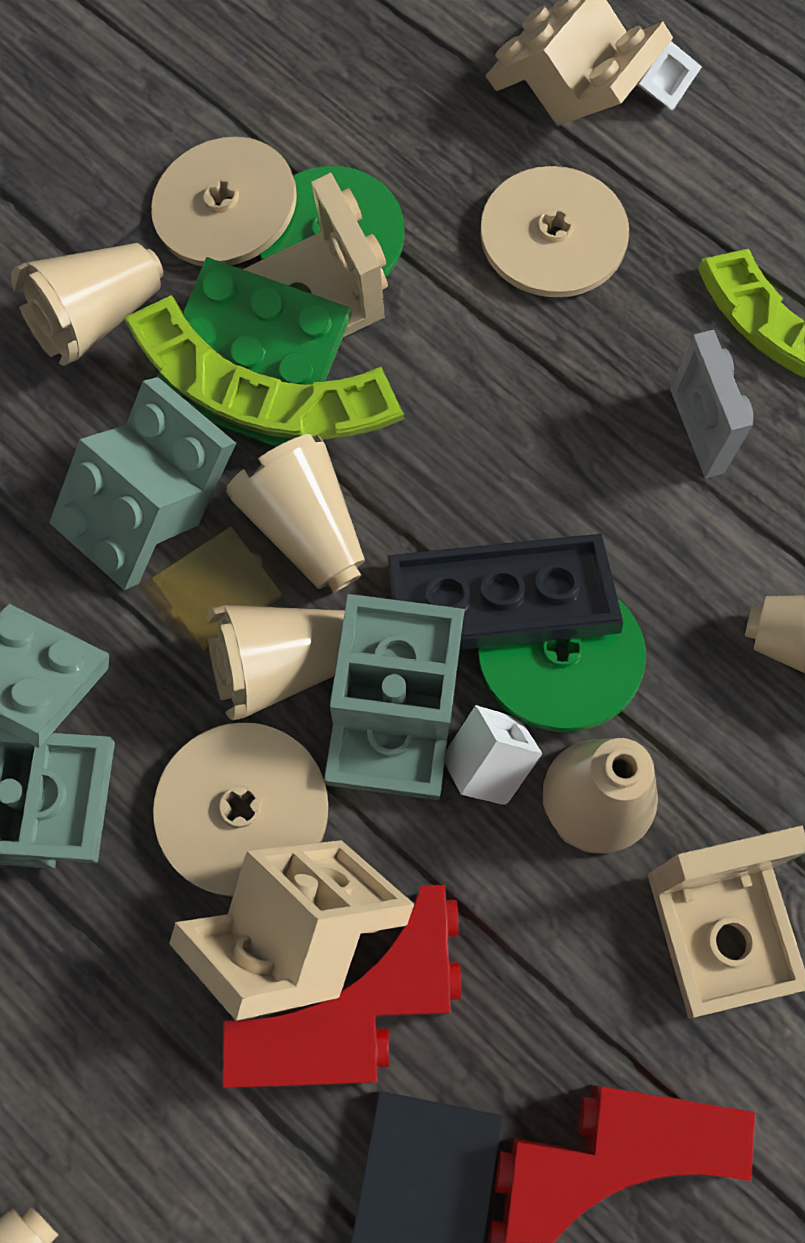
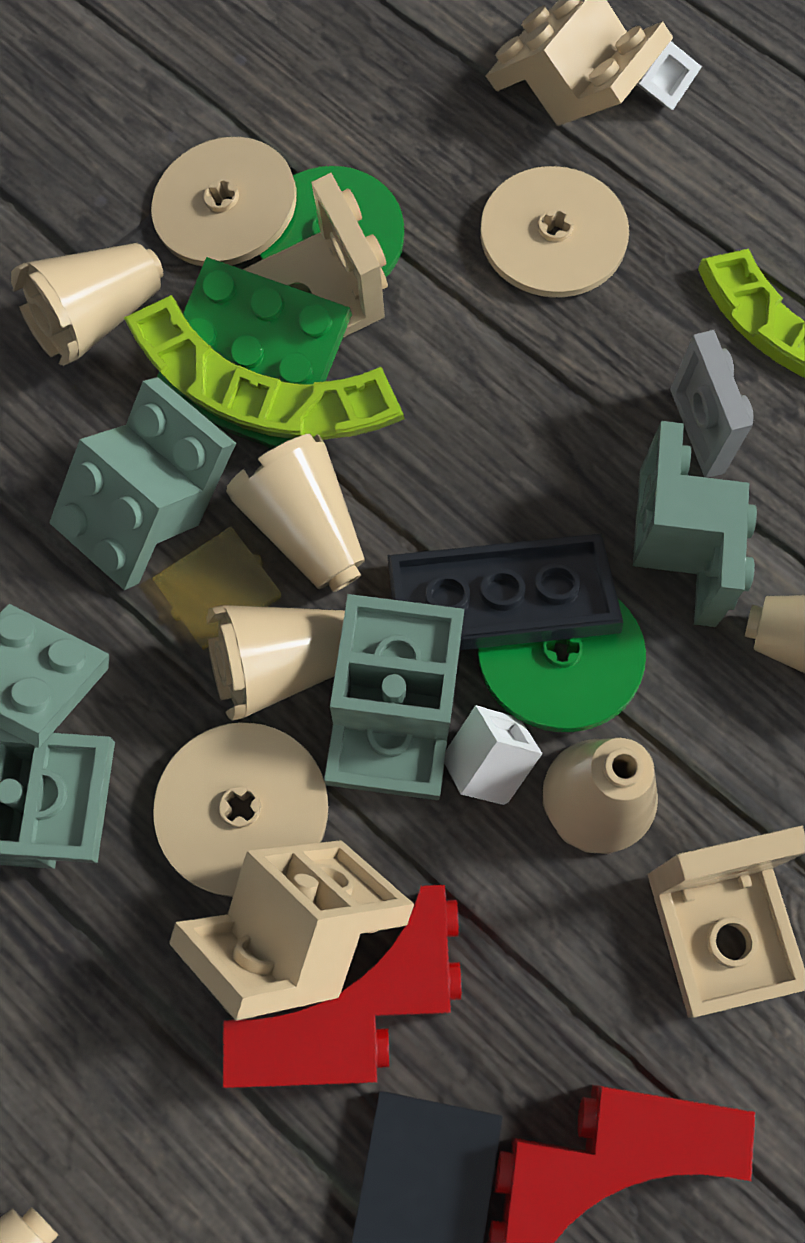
(694, 525): none -> sand green bracket

